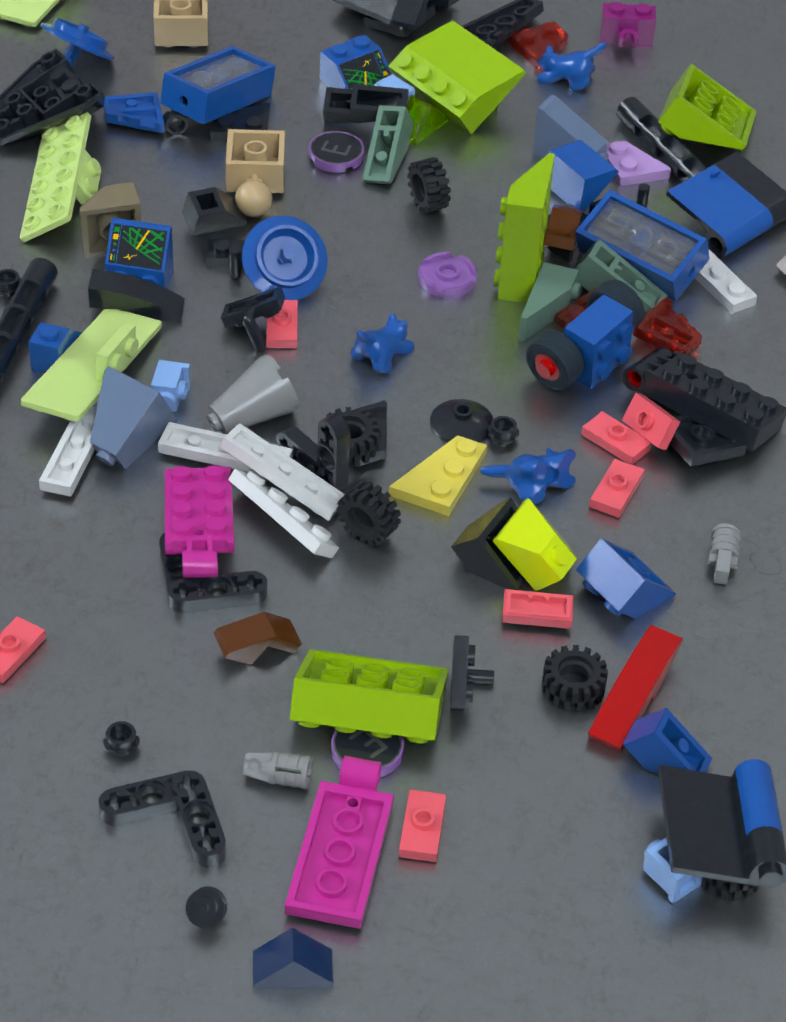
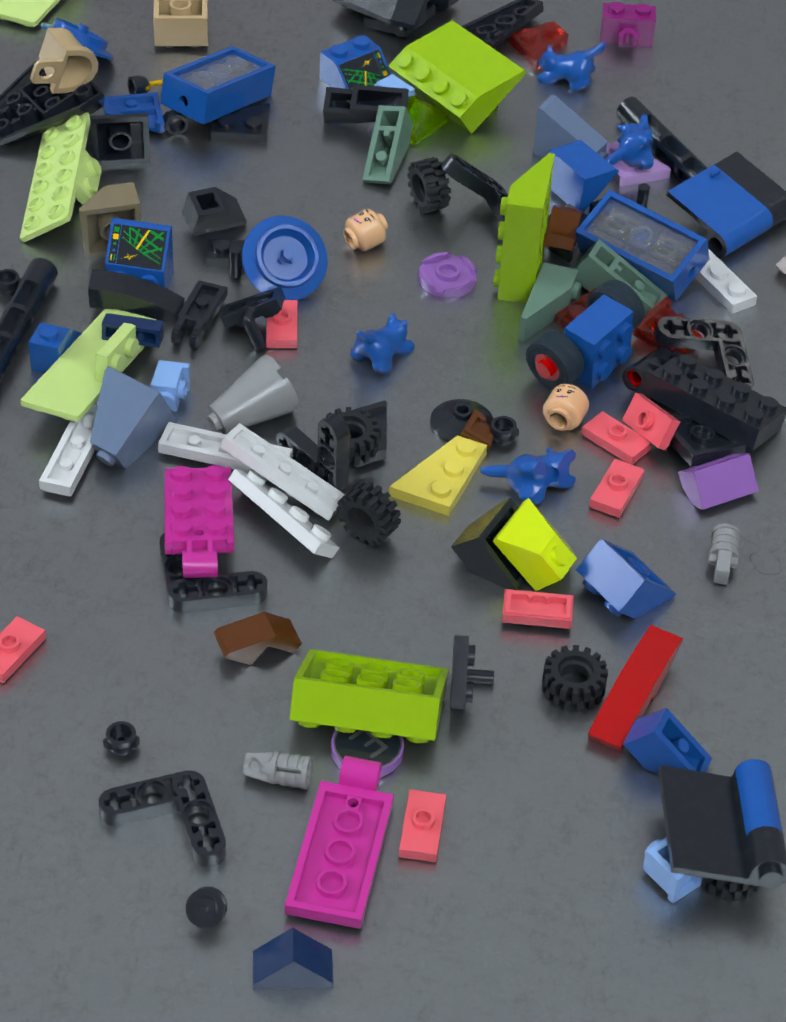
(64, 62): none -> tan container
(120, 138): none -> black slope
(140, 84): none -> black hinge
(148, 331): none -> dark blue piece
(199, 312): none -> black hinge
(255, 168): tan brick -> none
(336, 151): tile -> none
(365, 230): none -> light nougat head
(476, 181): none -> black beam
(478, 429): none -> reddish brown tile
(565, 407): none -> light nougat head
(634, 145): none -> blue animal
(706, 112): lime slope -> none
(719, 480): none -> medium lavender brick
(720, 336): none -> black beam

